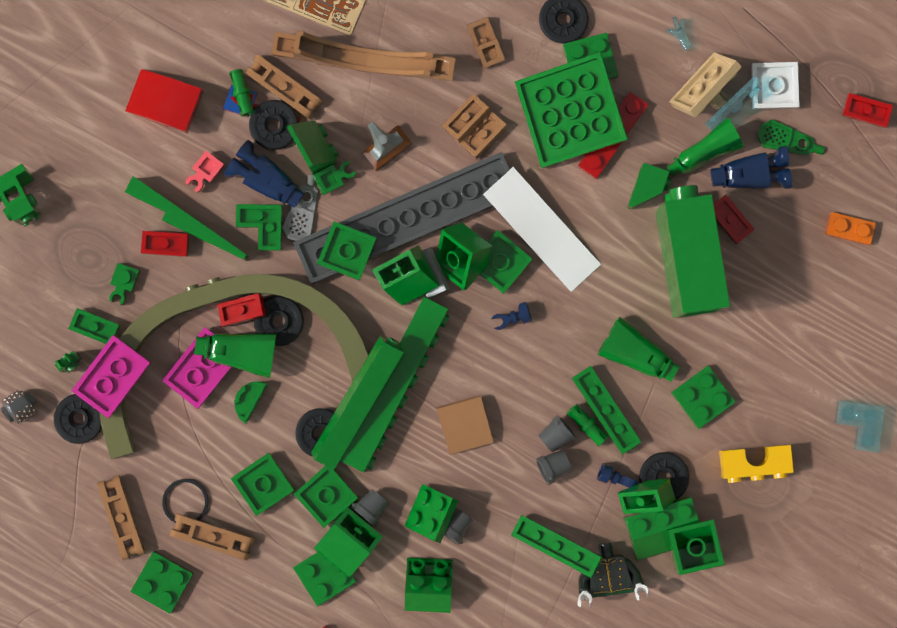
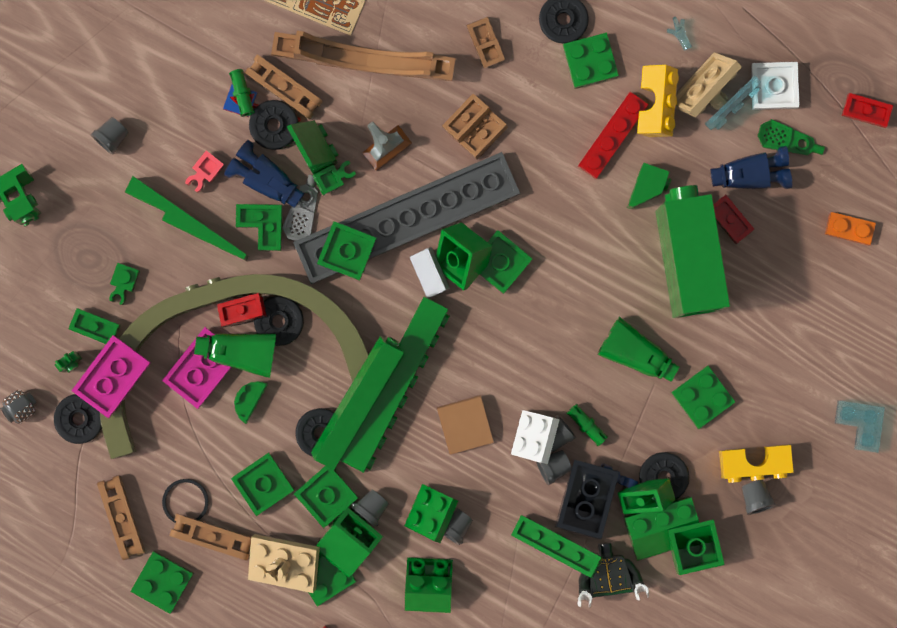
(110, 135): none -> dark grey piece
(164, 100): red slope -> none
(164, 243): red plate -> none
(283, 563): none -> tan plate
(406, 276): green slope -> none
(523, 314): dark blue piece -> none
(535, 437): none -> white plate
(541, 229): white sticker -> none
(571, 110): green plate -> none
(587, 499): none -> black slope
(606, 410): green plate -> none
(659, 119): none -> yellow arch
(719, 142): green piece -> none
(757, 497): none -> dark grey piece

